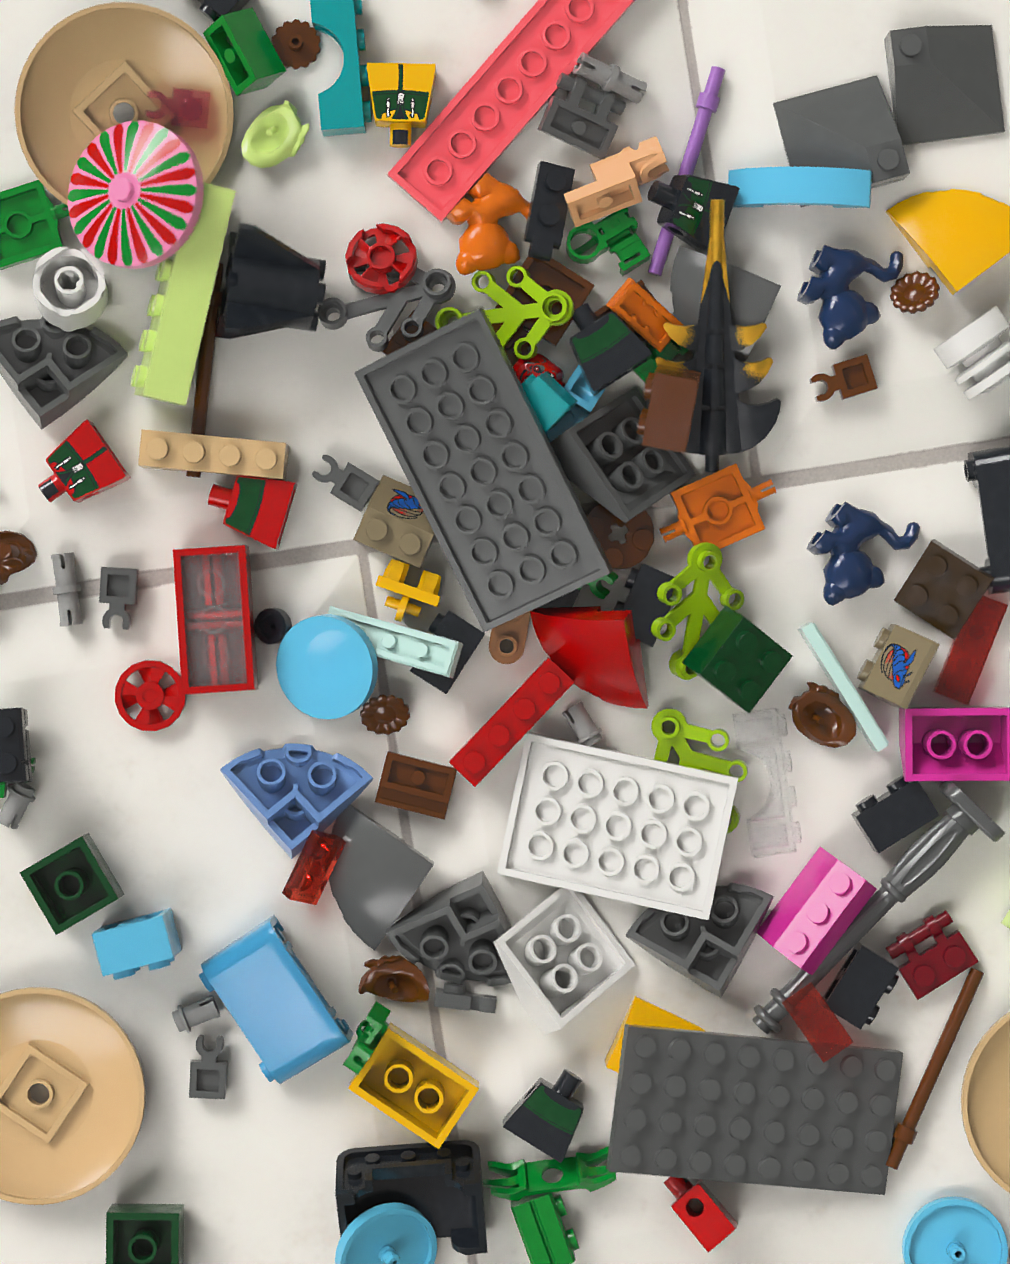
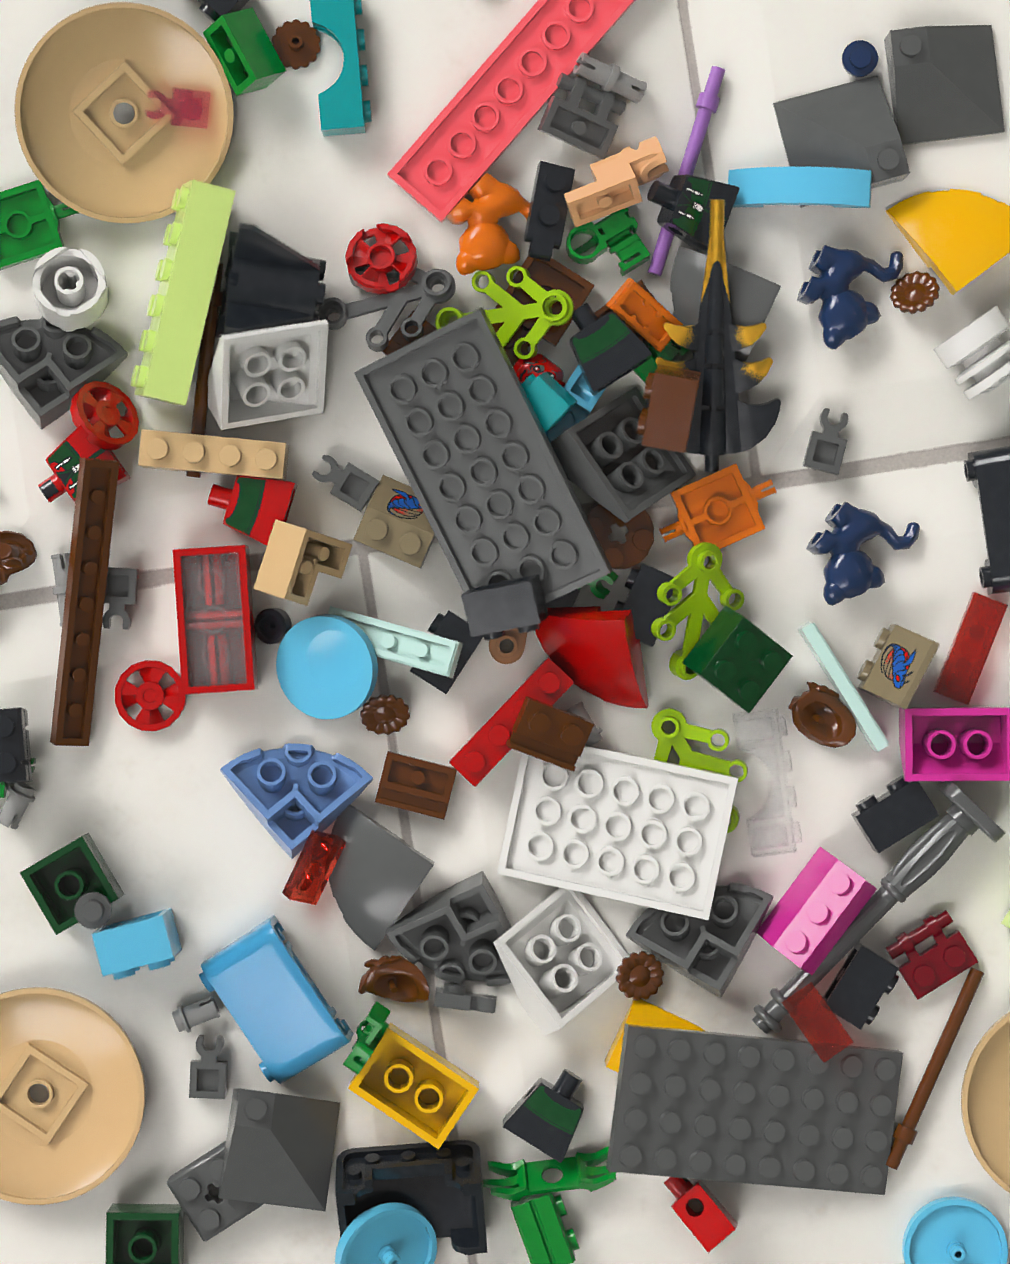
(84, 602): none -> reddish brown plate
(93, 910): none -> dark grey plate
(104, 414): none -> red piece
(135, 194): dish -> none
(192, 1189): none -> dark grey brick
(269, 375): none -> white slope
(274, 136): yellowish green hat -> none
(279, 1149): none -> dark grey slope
(294, 560): none -> tan brick
(394, 579): yellow hips -> none
(401, 97): torso -> none
(505, 606): none -> black brick
(550, 733): none -> reddish brown plate
(639, 975): none -> reddish brown piece
(826, 449): none -> dark grey plate
(849, 377): reddish brown plate -> none
(859, 58): none -> dark blue plate
(944, 589): dark brown plate -> none

